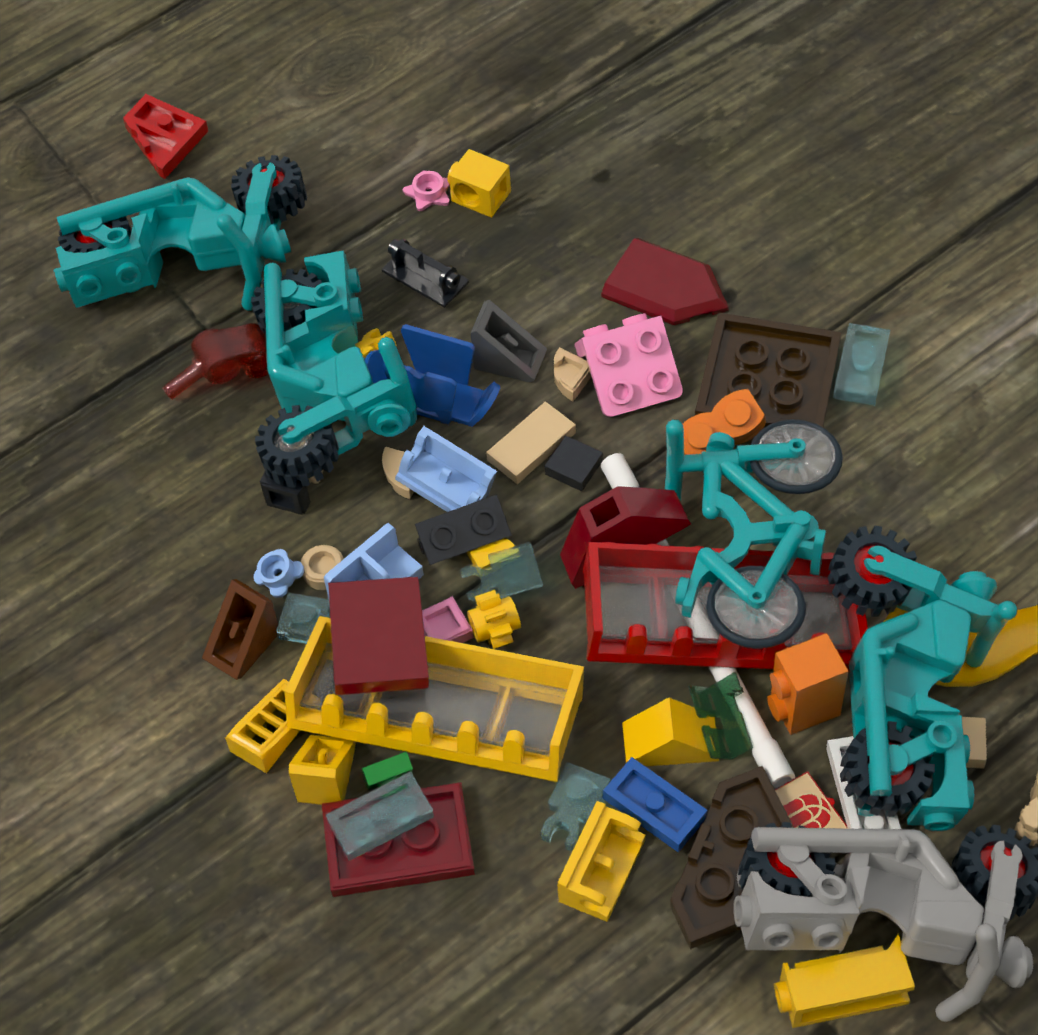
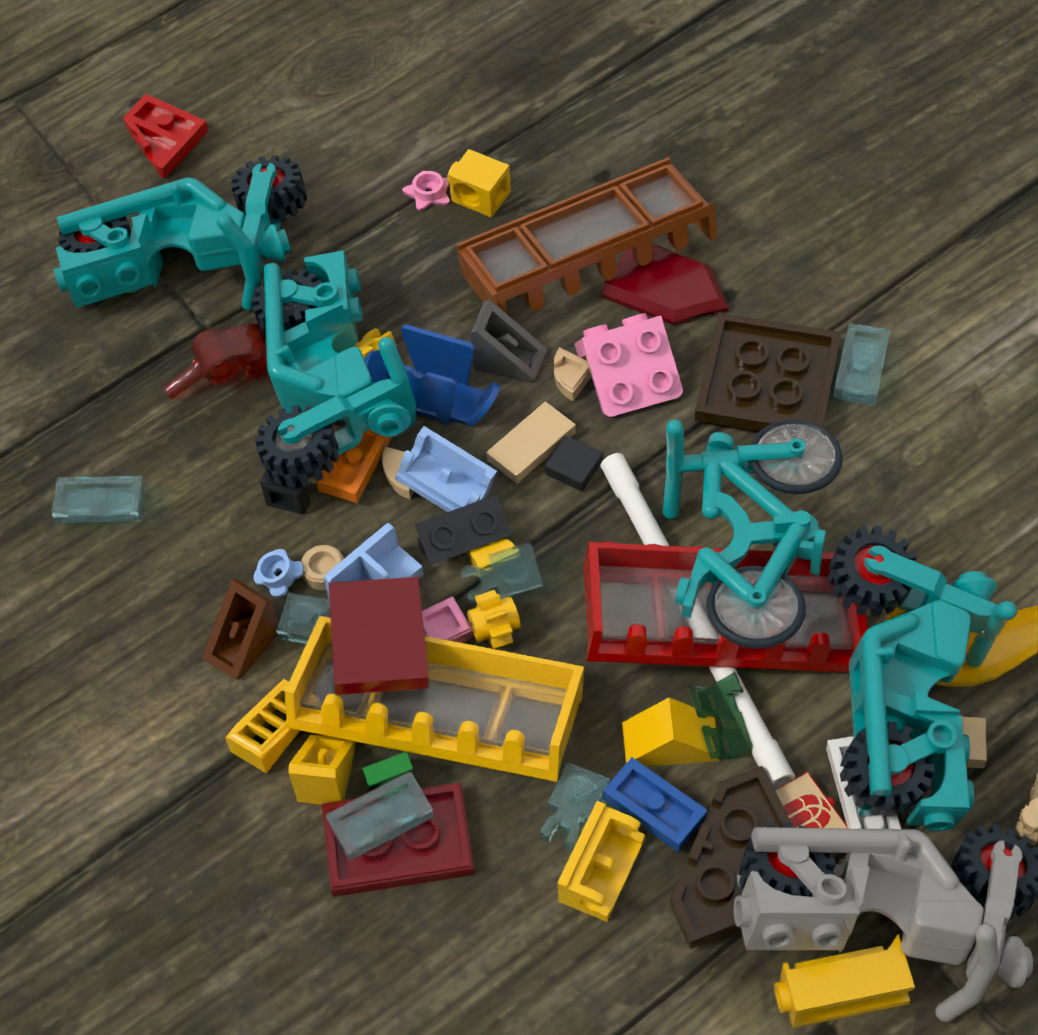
(98, 499): none -> clear light blue plate
(354, 468): none -> orange plate
(423, 273): black hinge -> none
(584, 232): none -> dark orange window
(622, 517): dark red slope -> none
(734, 415): orange brick -> none
(807, 684): orange piece -> none

